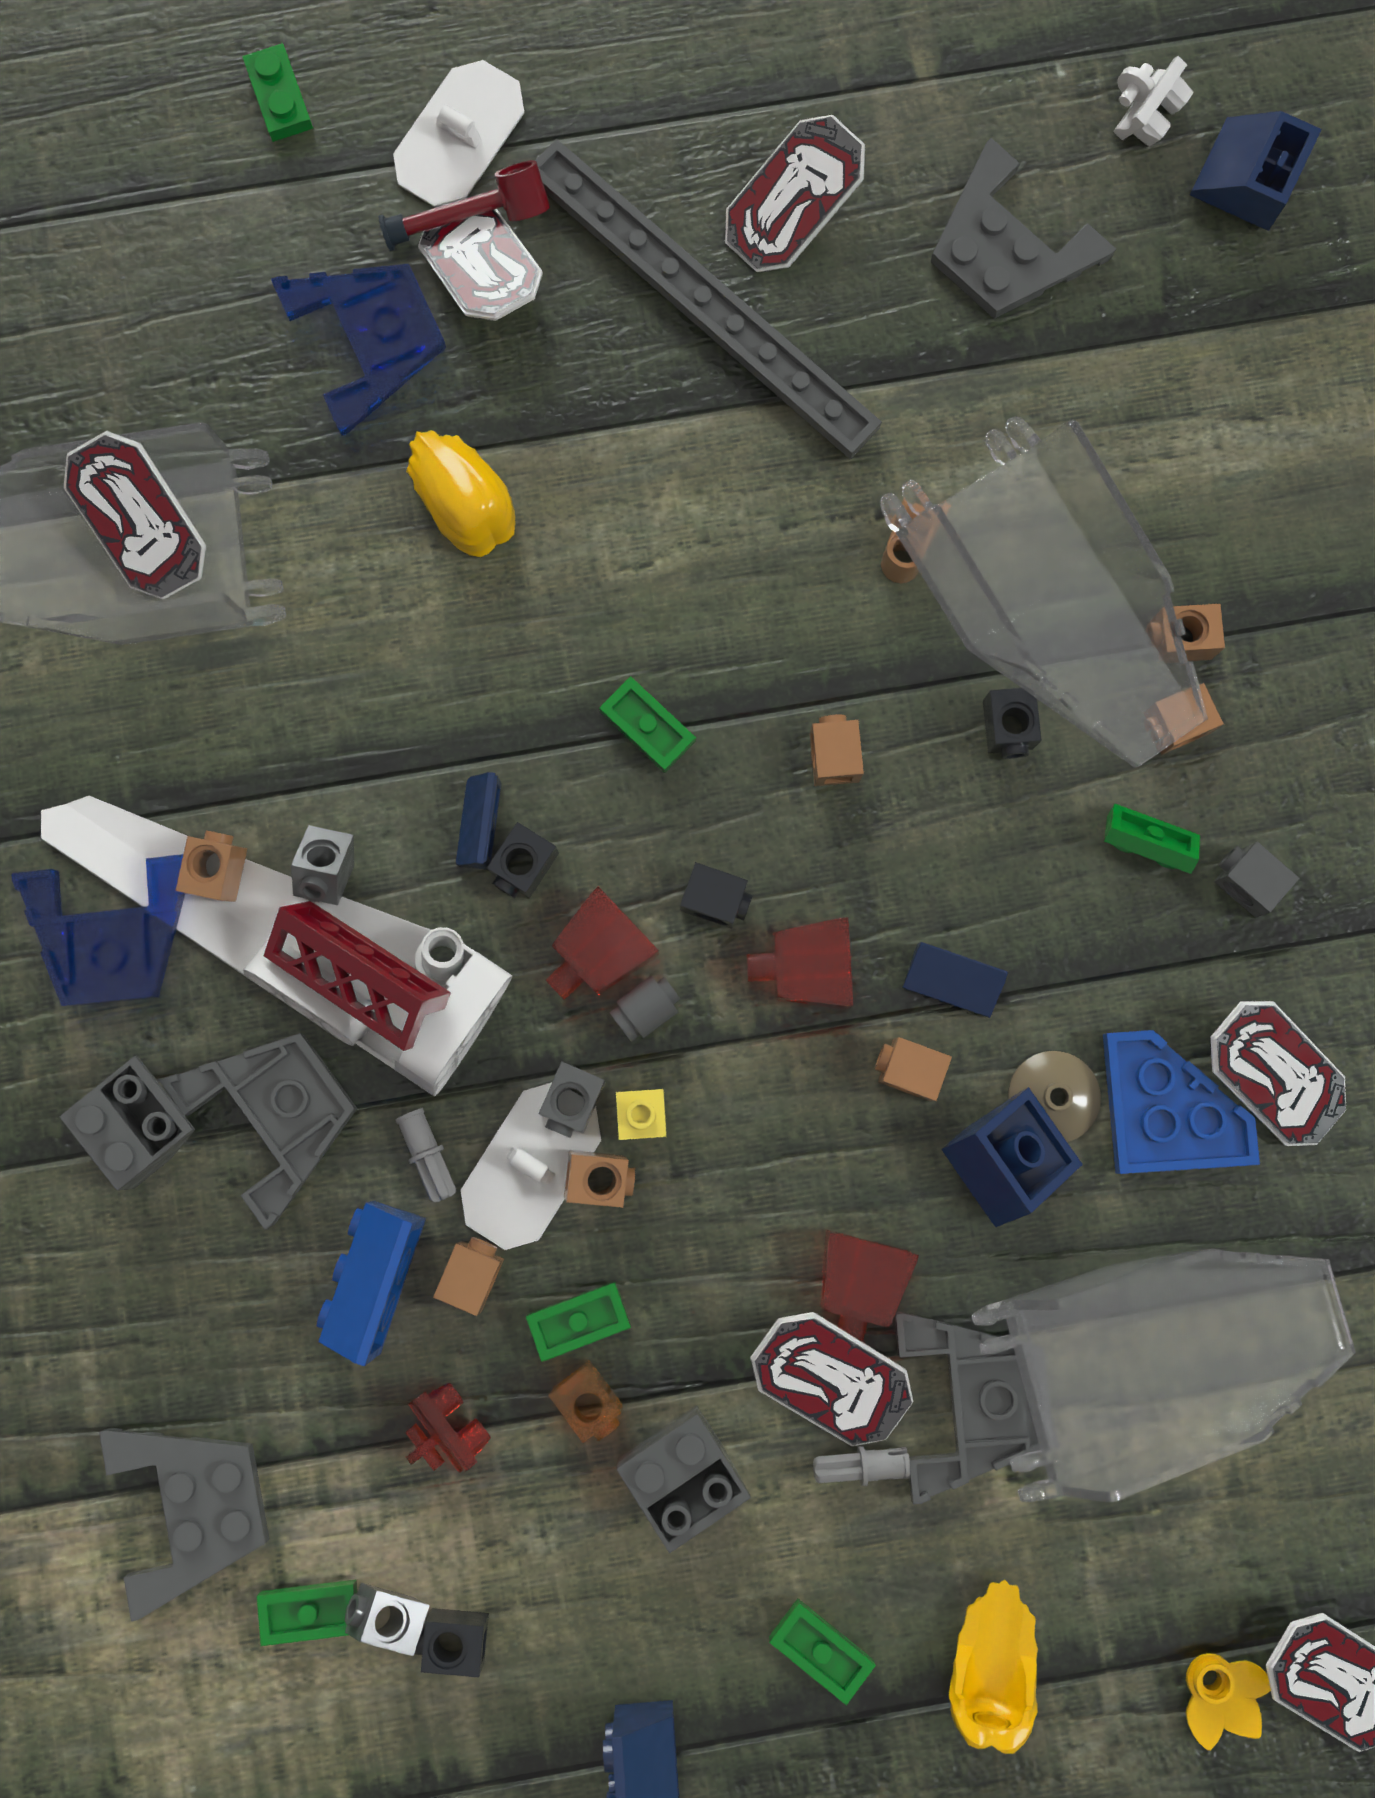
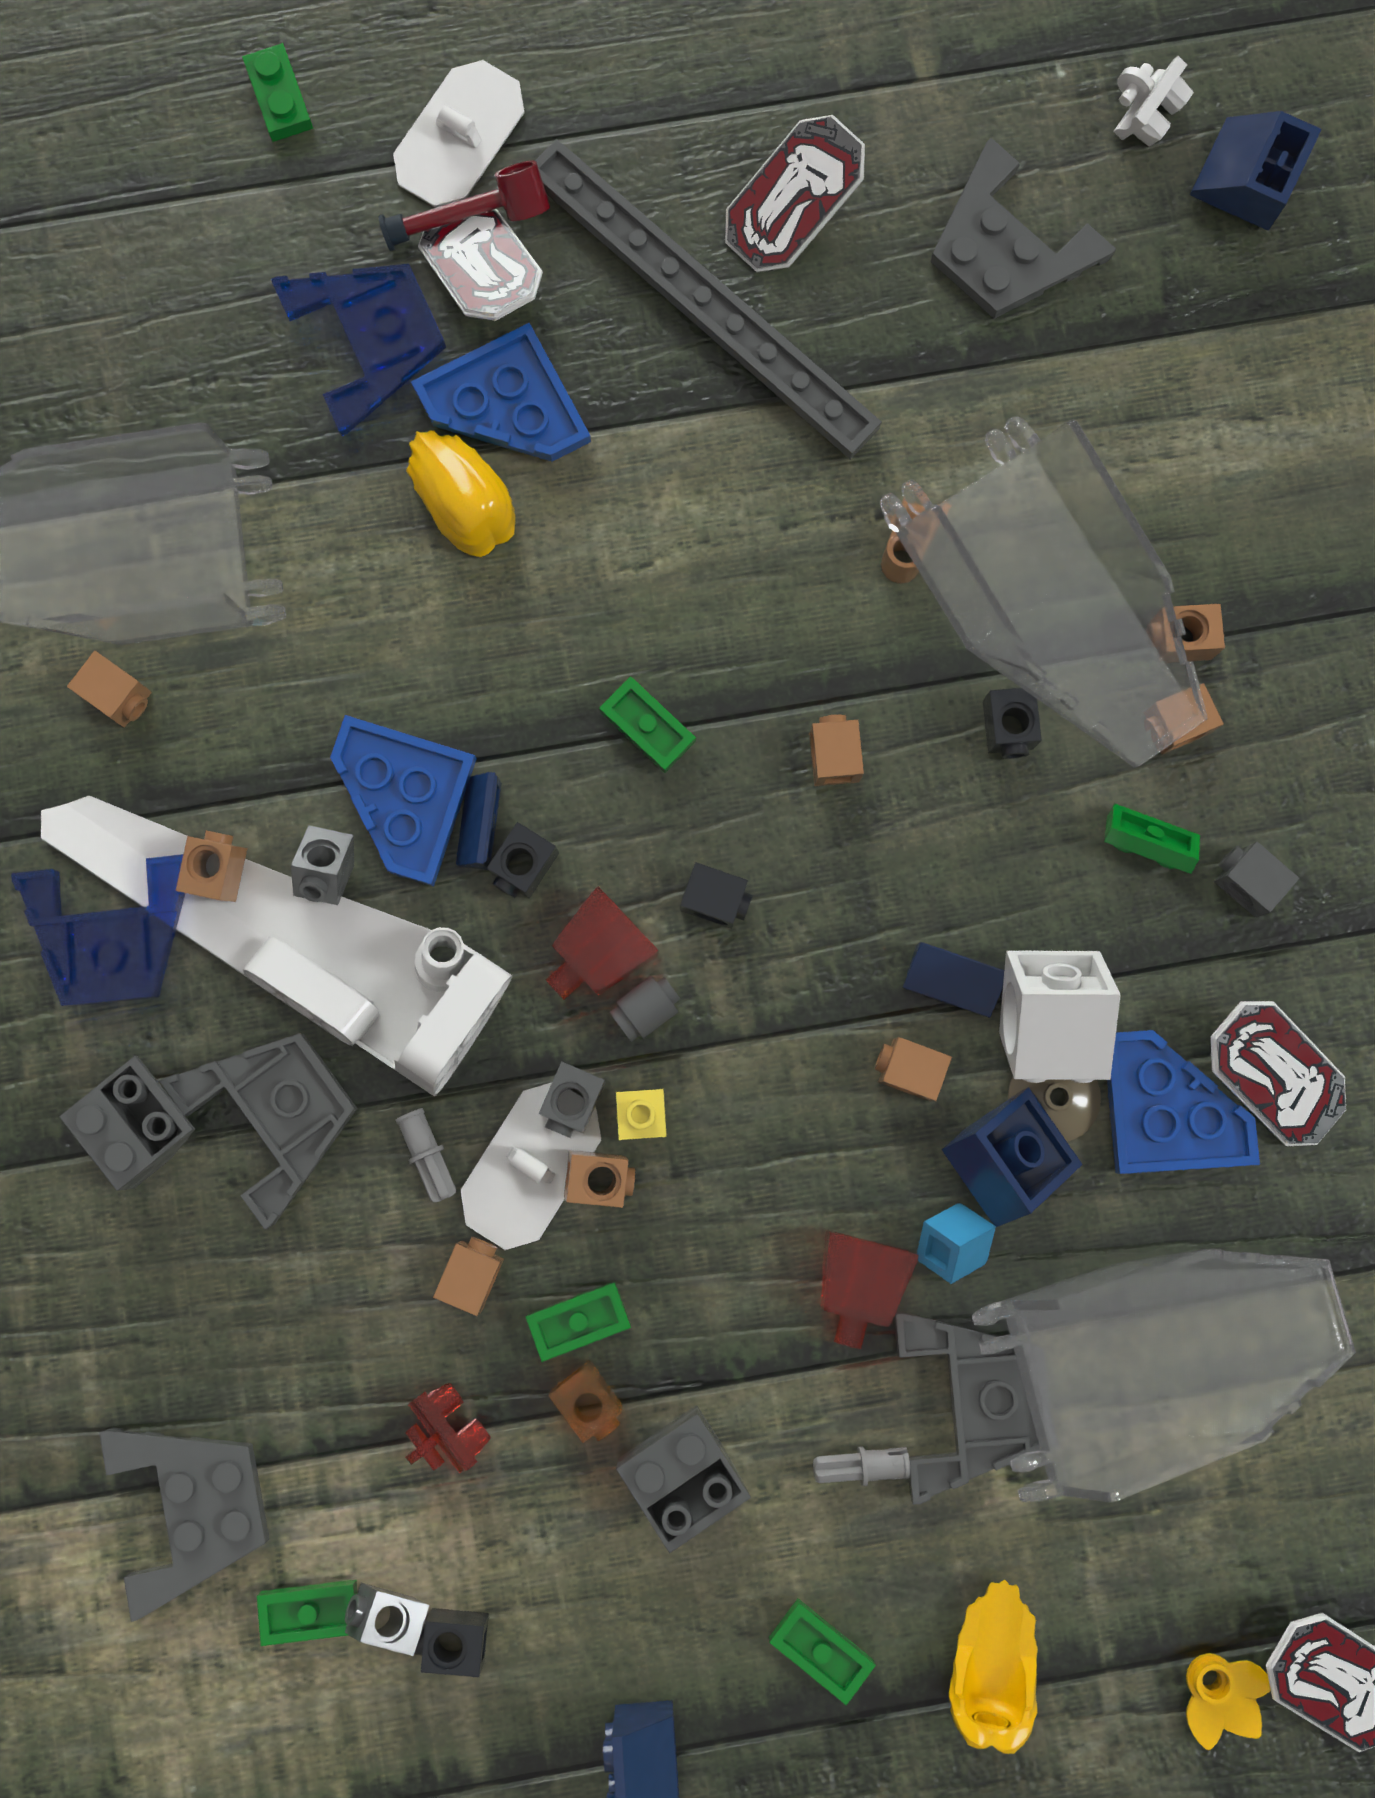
(110, 689): none -> medium nougat brick
(134, 515): shield -> none
(364, 960): dark red fence -> none
(369, 1281): blue slope -> none
(404, 793): none -> blue plate
(505, 397): none -> blue plate
(808, 965): clear red torso -> none
(831, 1379): shield -> none
(955, 1242): none -> dark azure panel
(1058, 1015): none -> white brick

